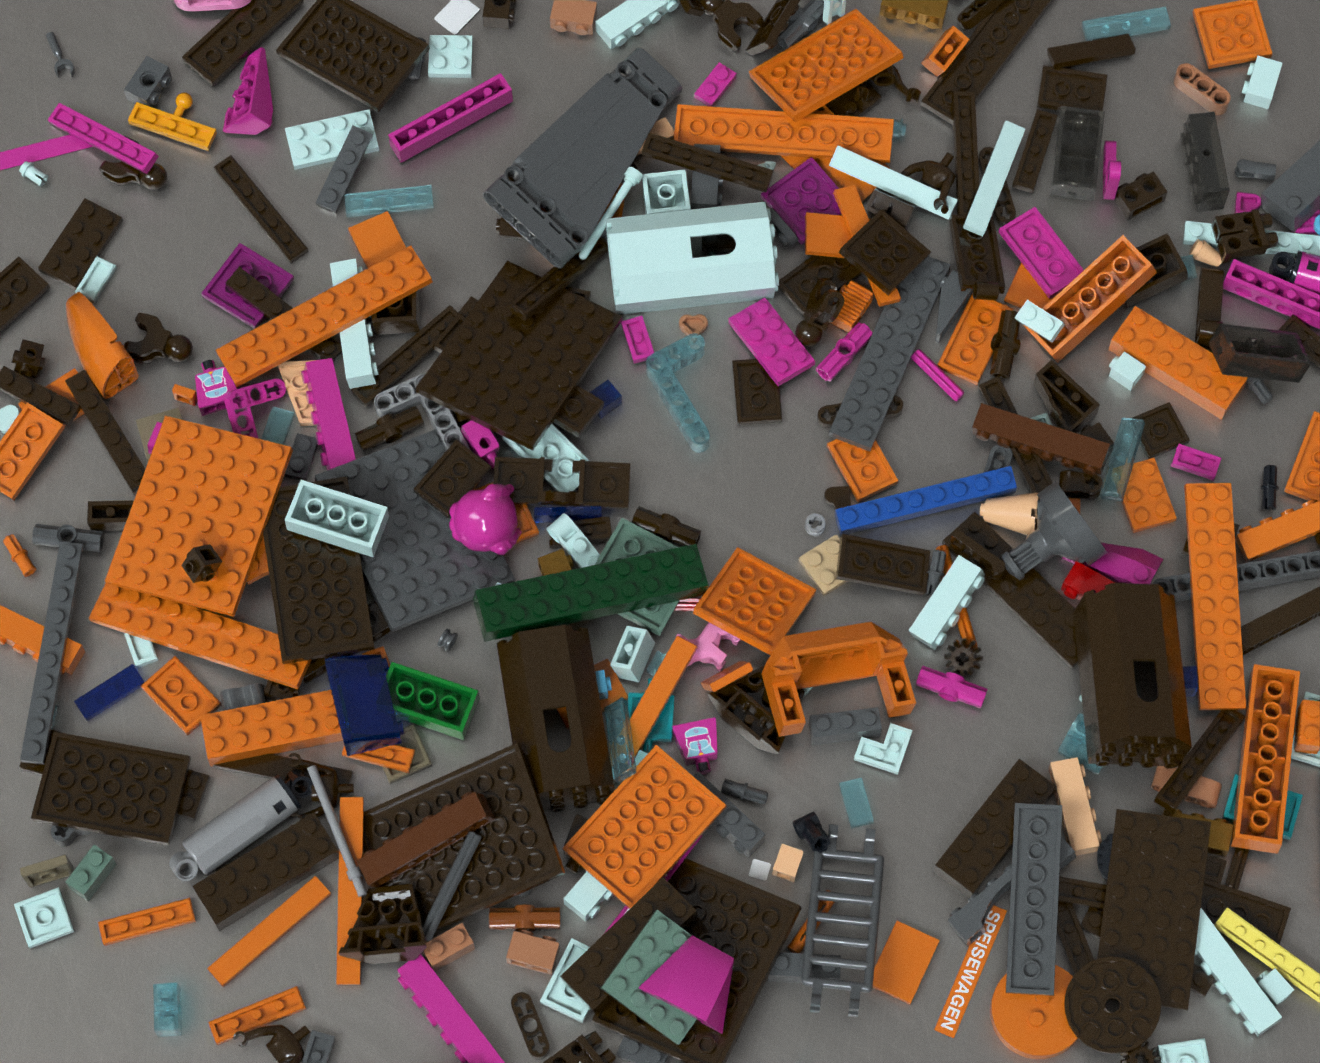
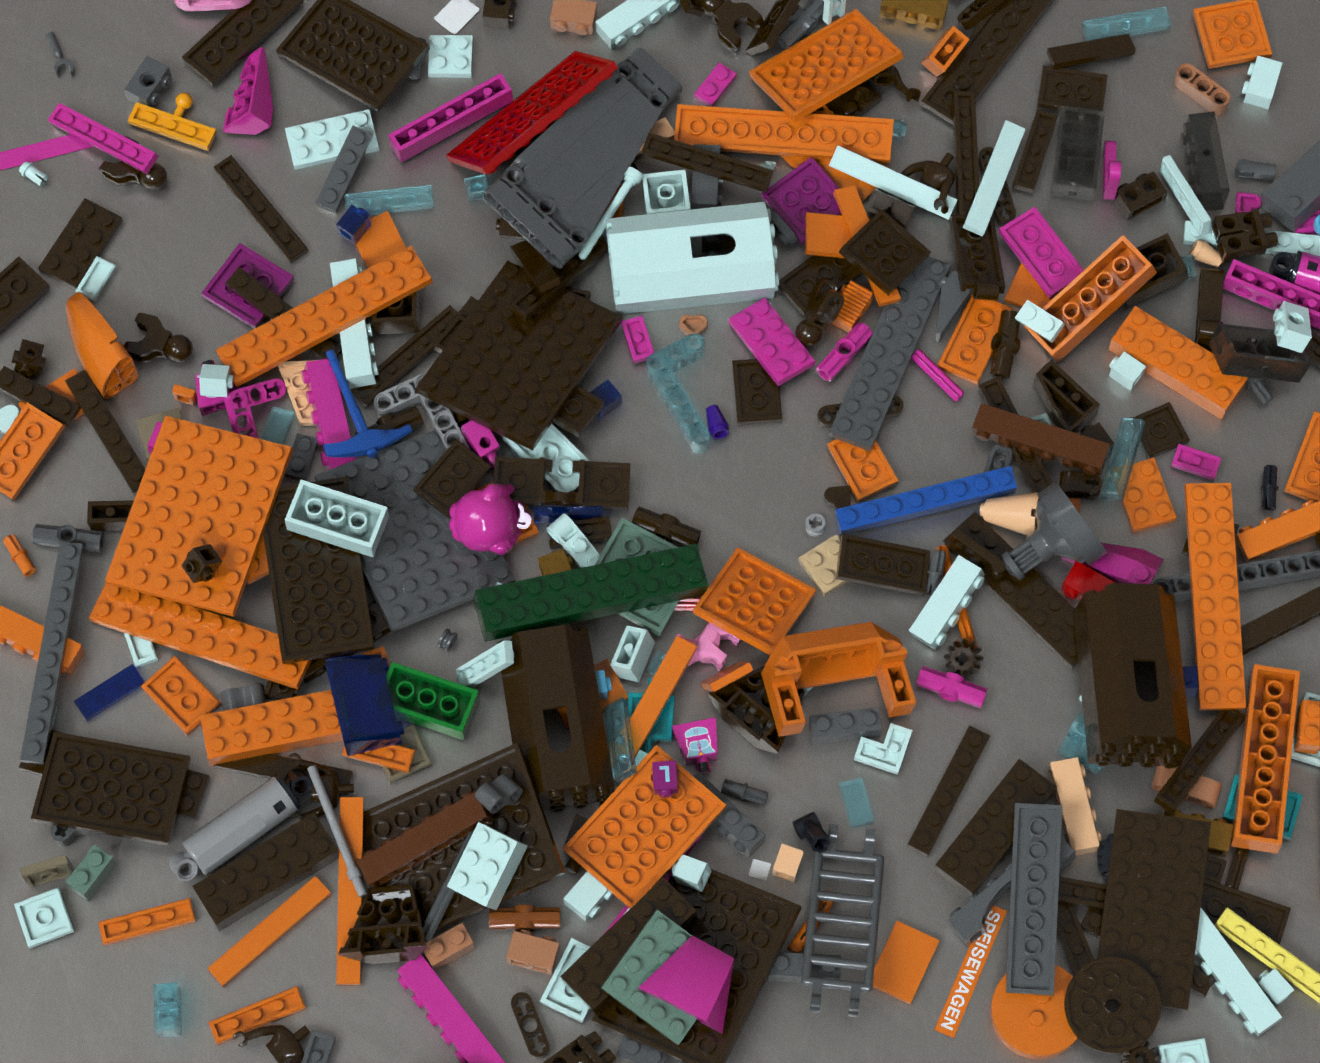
(215, 380): none -> light aqua brick
(353, 224): none -> clear blue brick
(366, 441): none -> blue piece
(475, 187): none -> clear light blue plate
(486, 664): none -> light aqua plate
(487, 866): none -> light aqua brick
(498, 793): none -> dark grey axle
(524, 517): none -> tile
(532, 112): none -> red plate
(535, 266): none -> dark brown tile
(665, 778): none -> magenta brick
(691, 872): none -> light aqua brick
(716, 422): none -> dark purple cone
(948, 791): none -> dark brown plate
(1185, 195): none -> light aqua tile
(1292, 326): none -> light aqua brick

